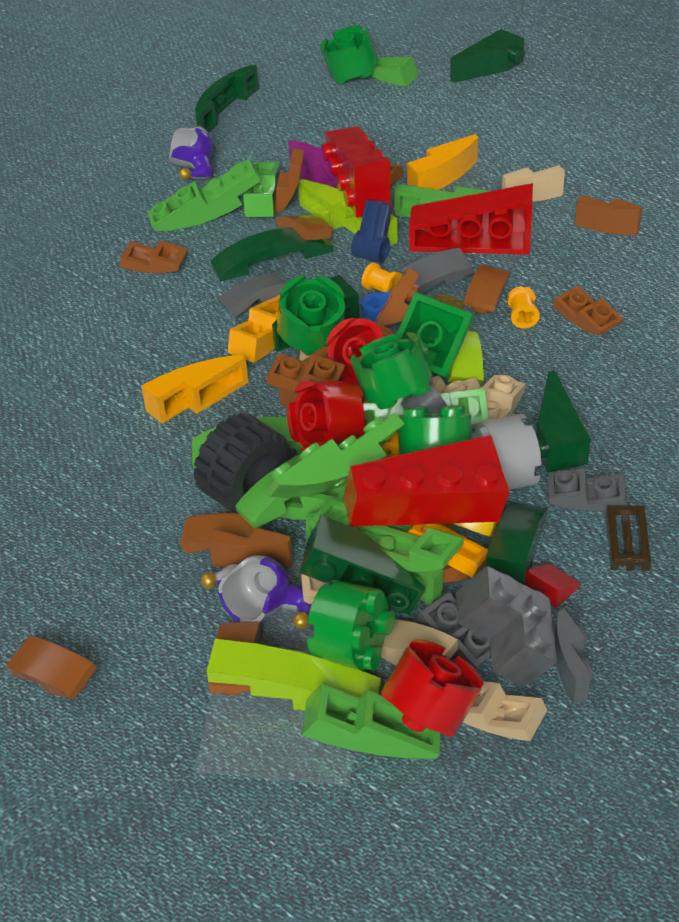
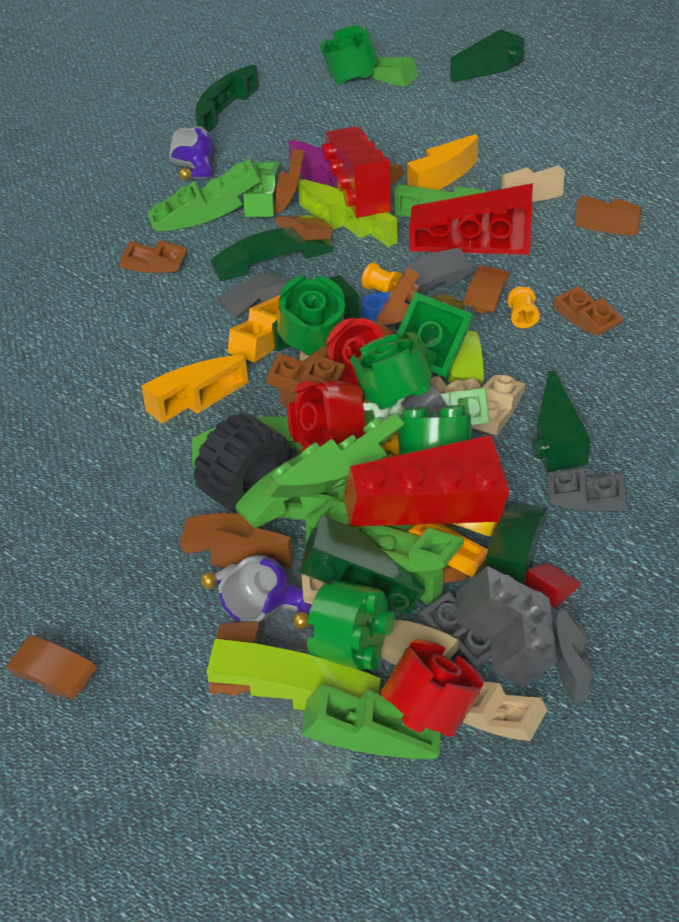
(372, 240): dark blue piece -> none
(515, 447): light grey brick -> none
(628, 557): dark brown tile -> none

